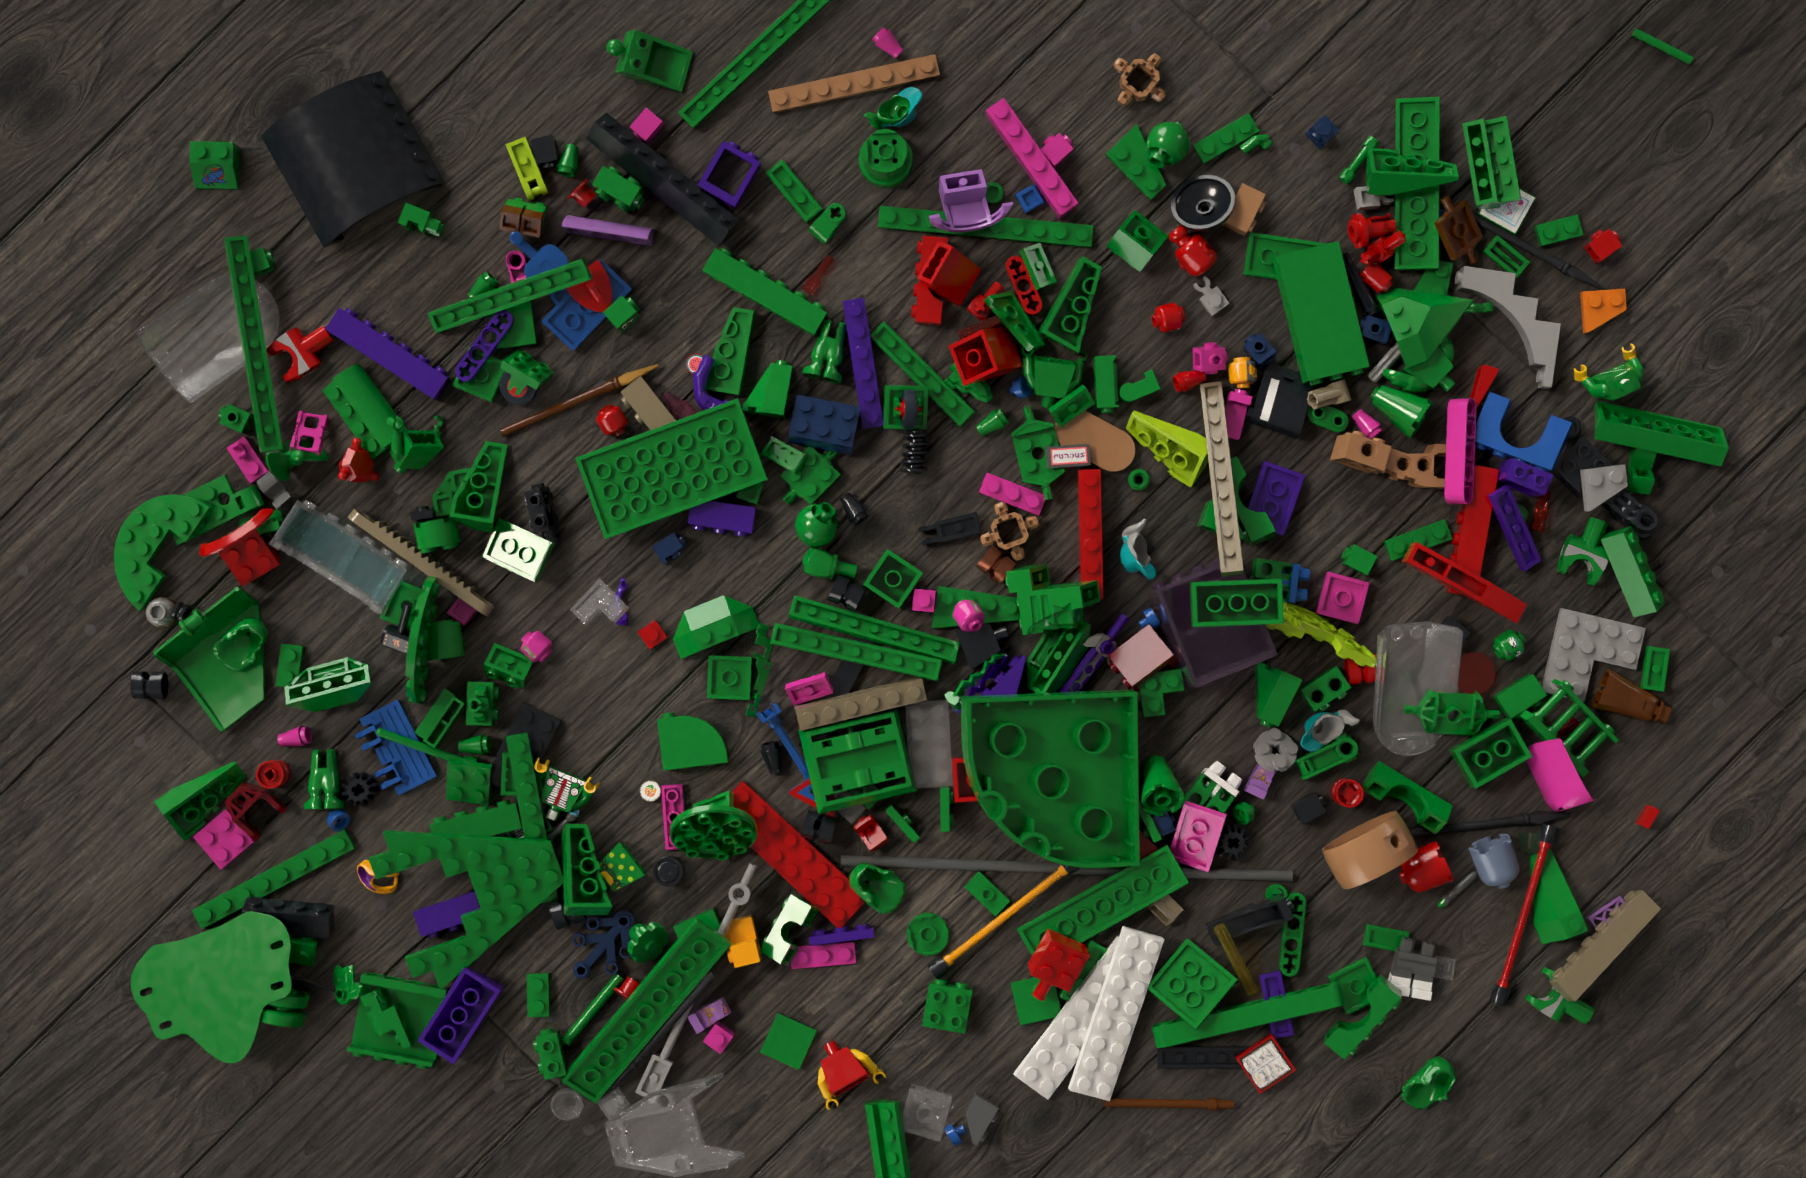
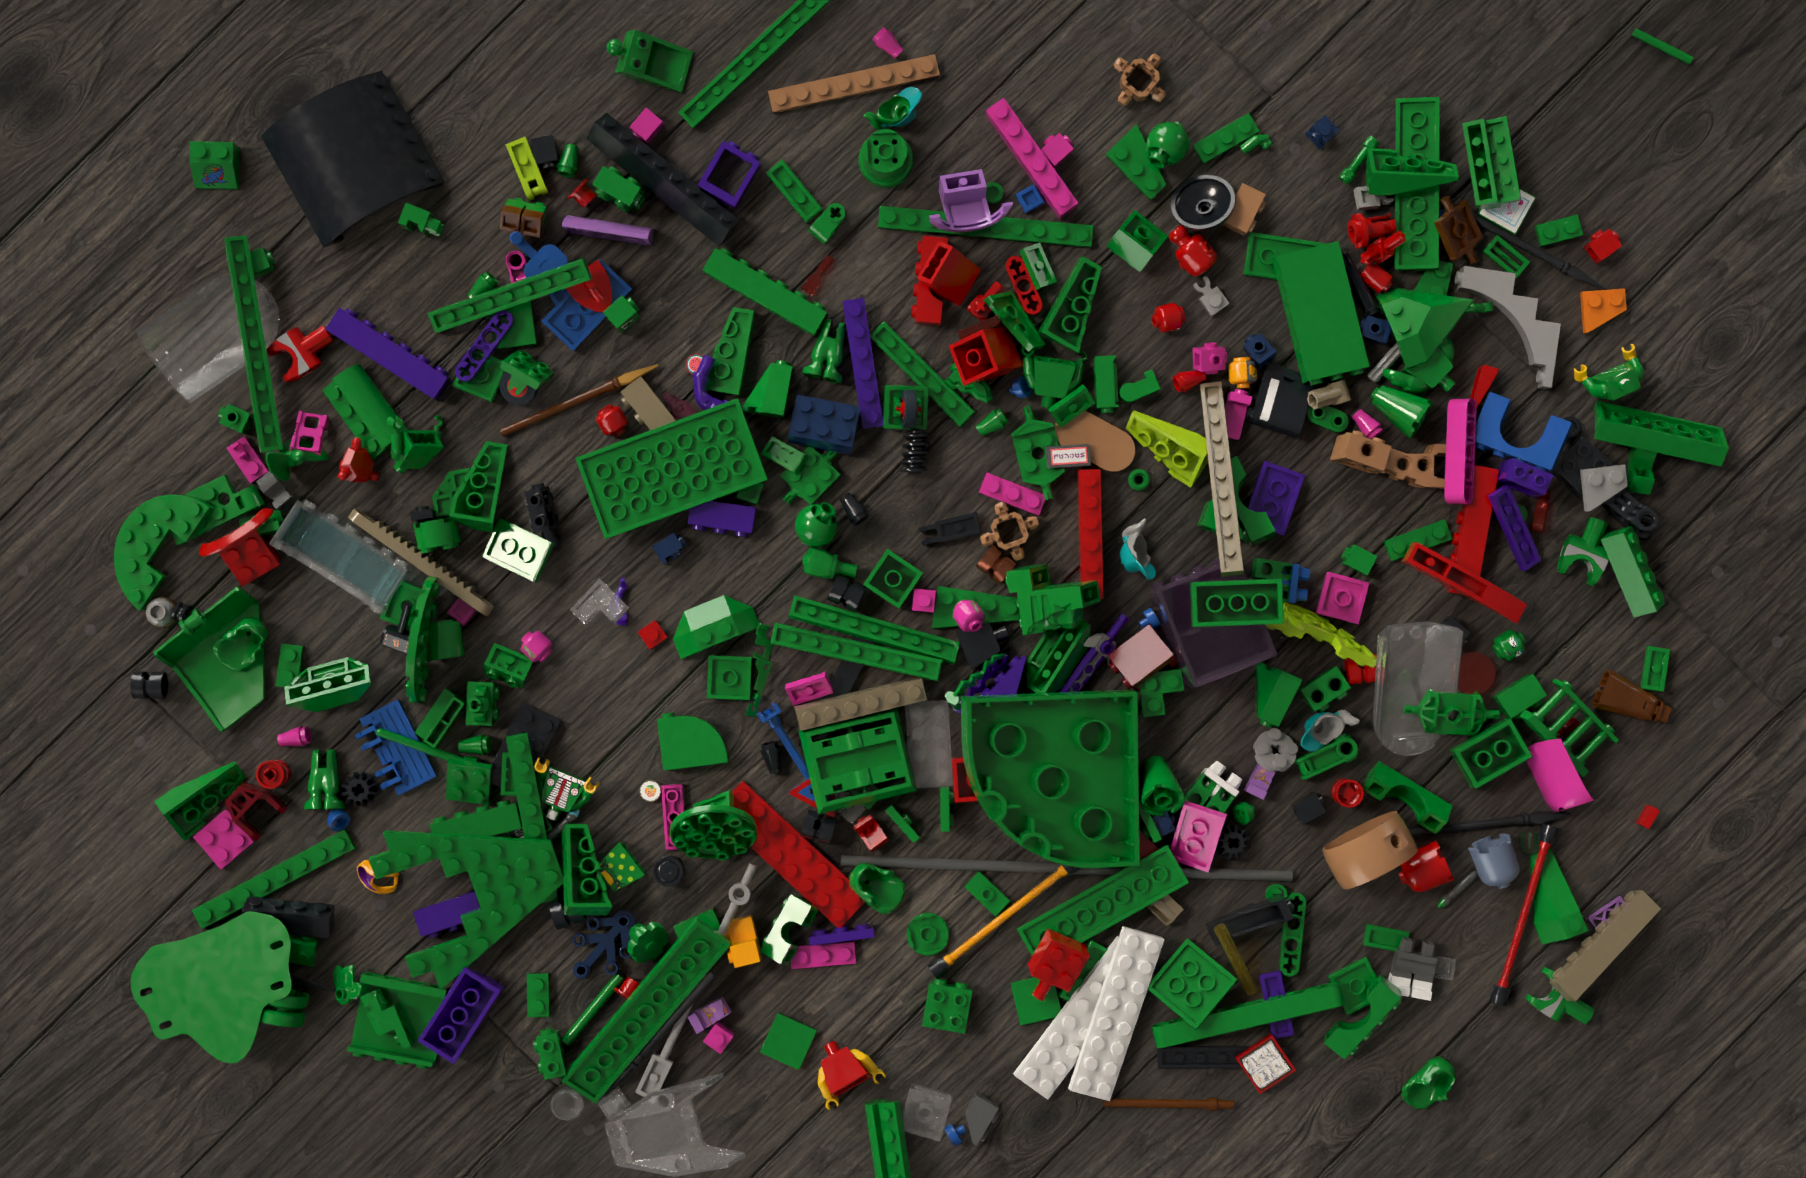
(1584, 639): light grey plate -> none

